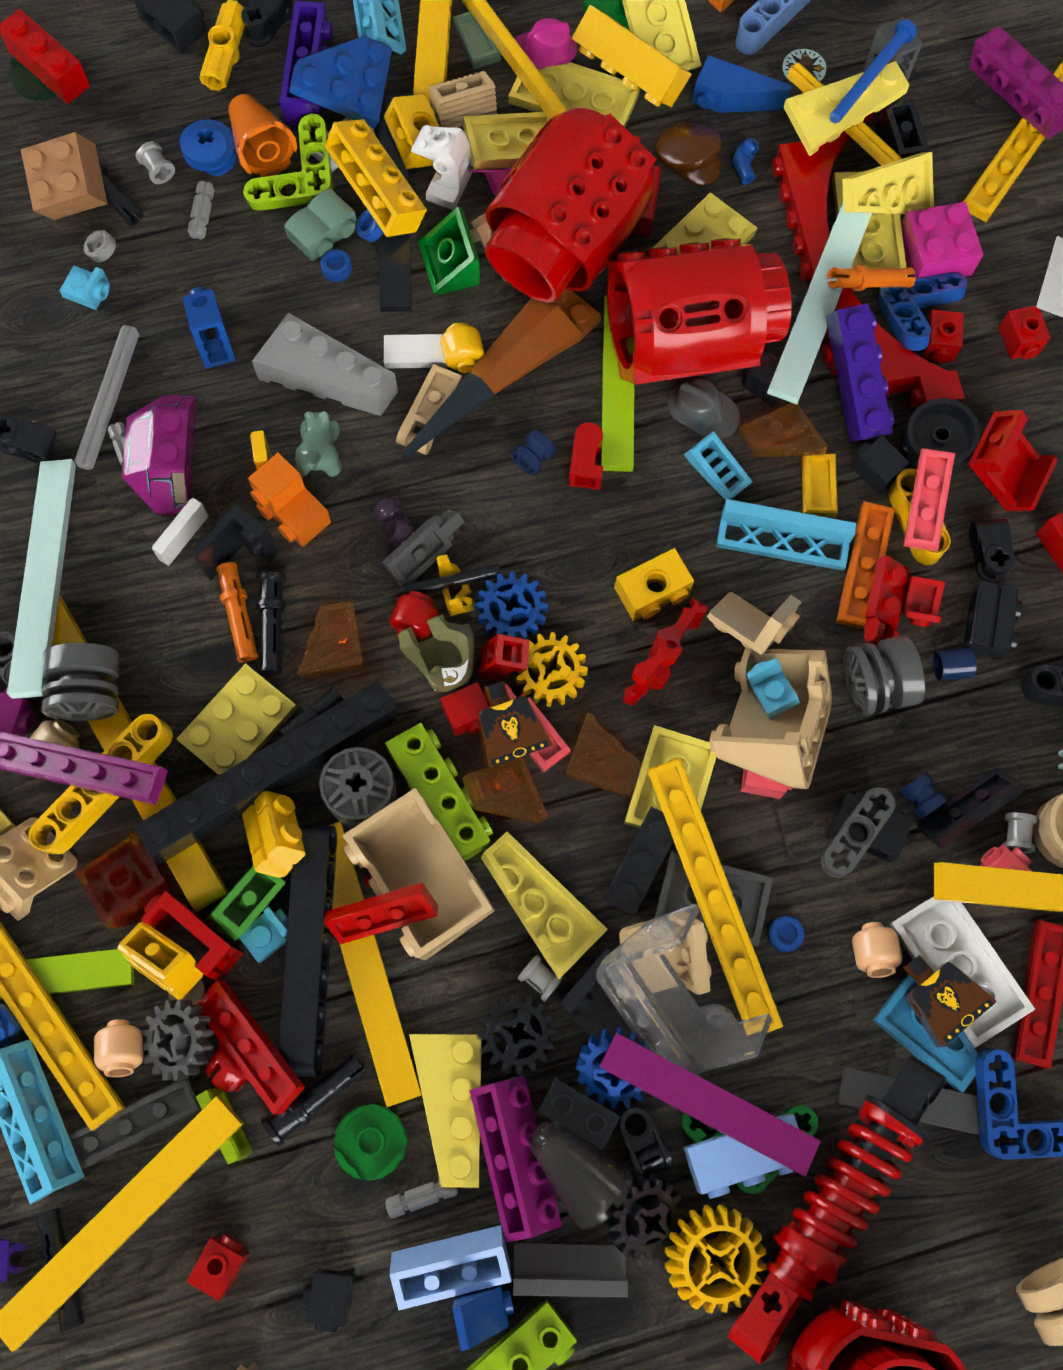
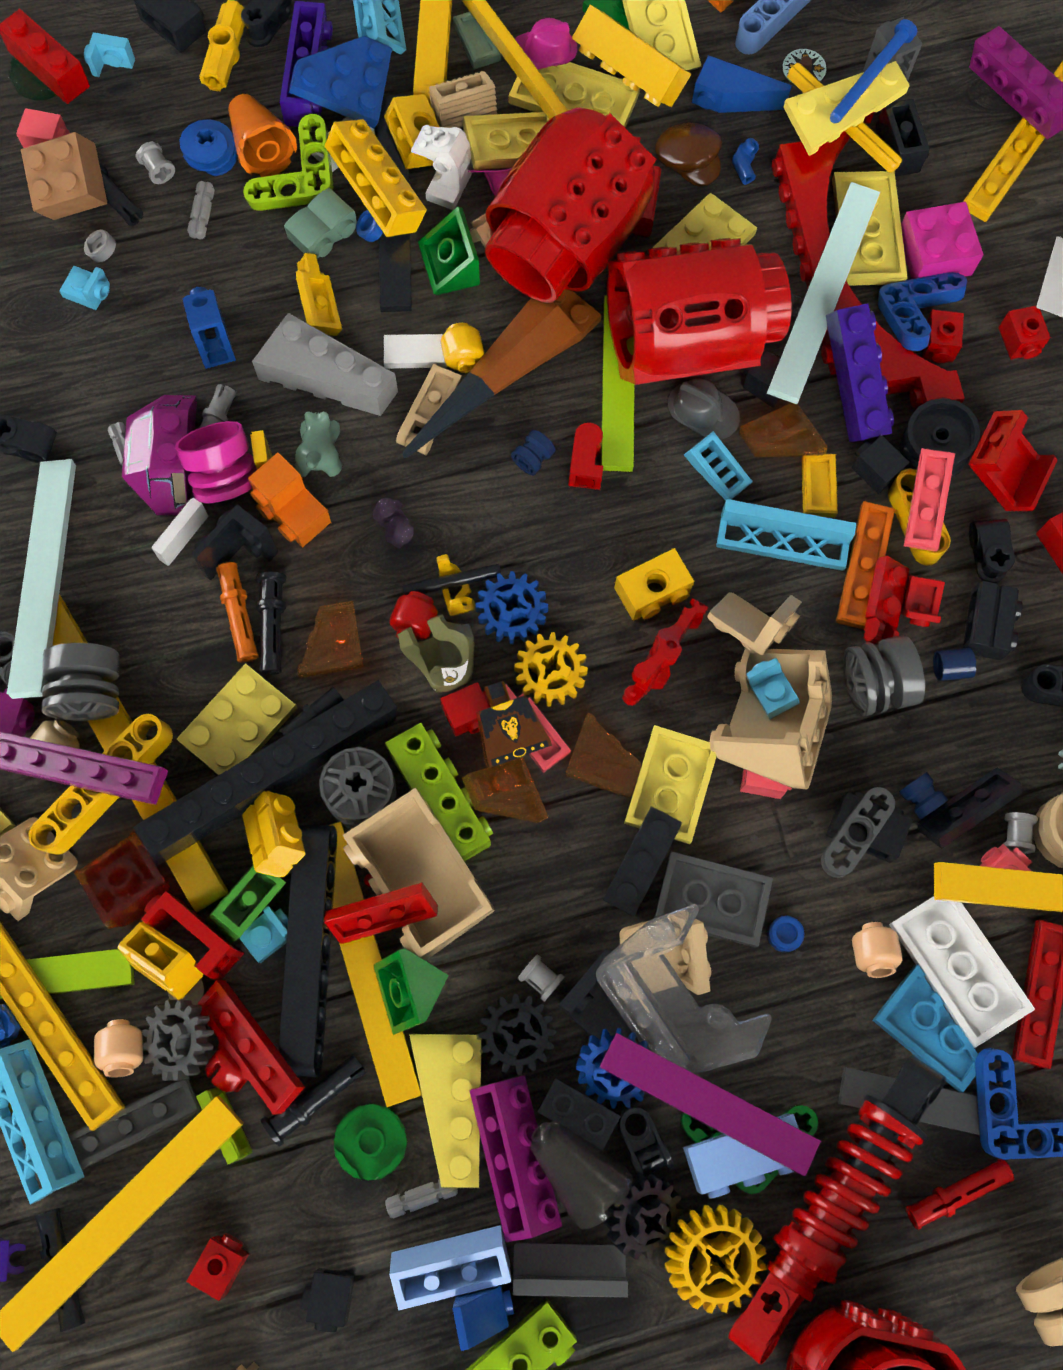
(39, 127): none -> coral brick
(106, 398): light grey axle -> none
(108, 50): none -> medium azure bracket
(217, 461): none -> dark pink wheel
(219, 406): none -> light grey pin
(317, 296): none -> yellow hinge
(336, 265): blue tile -> none
(408, 988): none -> green slope
(423, 547): dark grey hinge -> none
(502, 656): red leg -> none
(545, 907): light yellow wing -> none
(712, 892): yellow tile -> none
(861, 277): orange pin -> none
(891, 187): light yellow wing -> none
(945, 999): torso -> none
(945, 1201): none -> red pin

